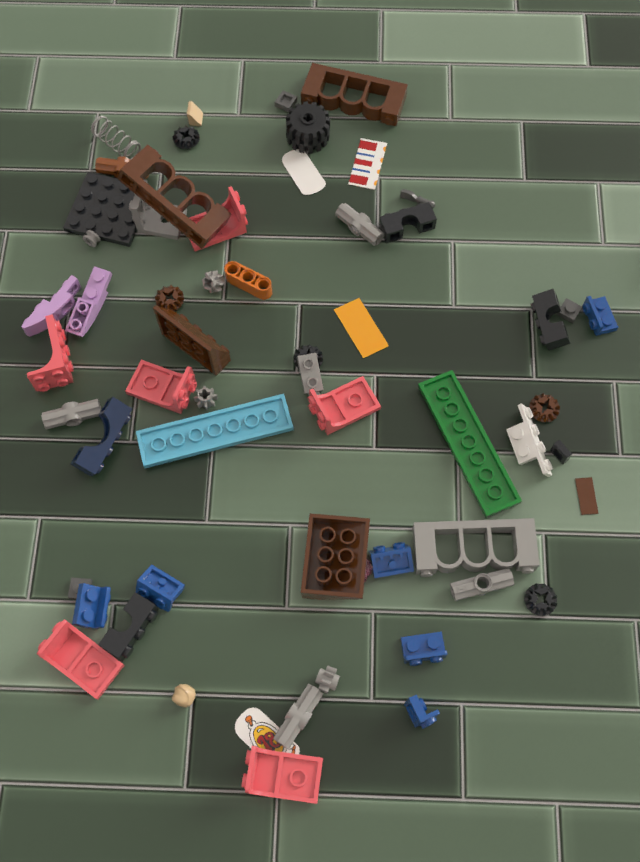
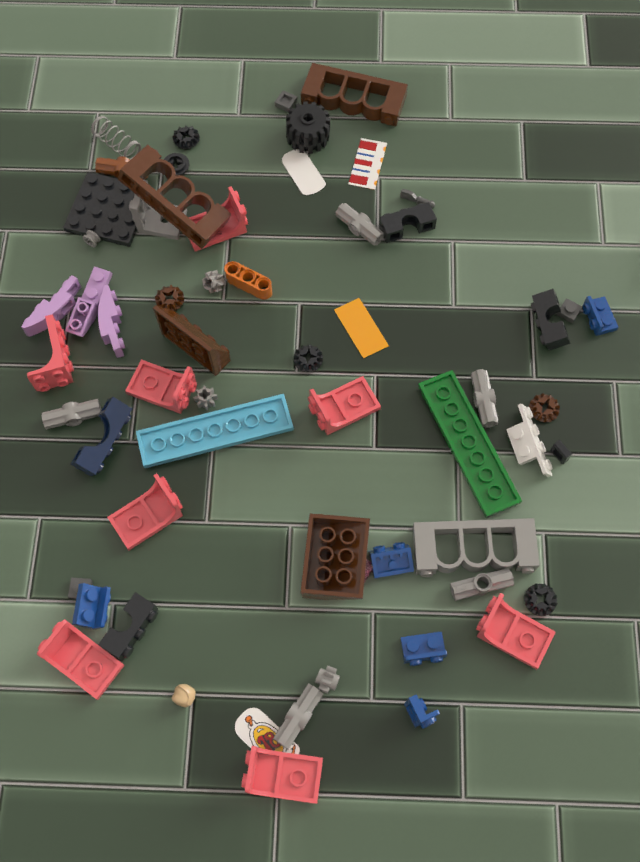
(109, 319): none -> lavender slope
(147, 514): none -> coral bracket
(159, 587): blue bracket -> none
(182, 161): none -> black gear
(194, 115): tan slope -> none
(310, 373): light grey brick -> none
(484, 398): none -> light grey piece
(514, 632): none -> coral bracket
(586, 496): reddish brown sticker -> none

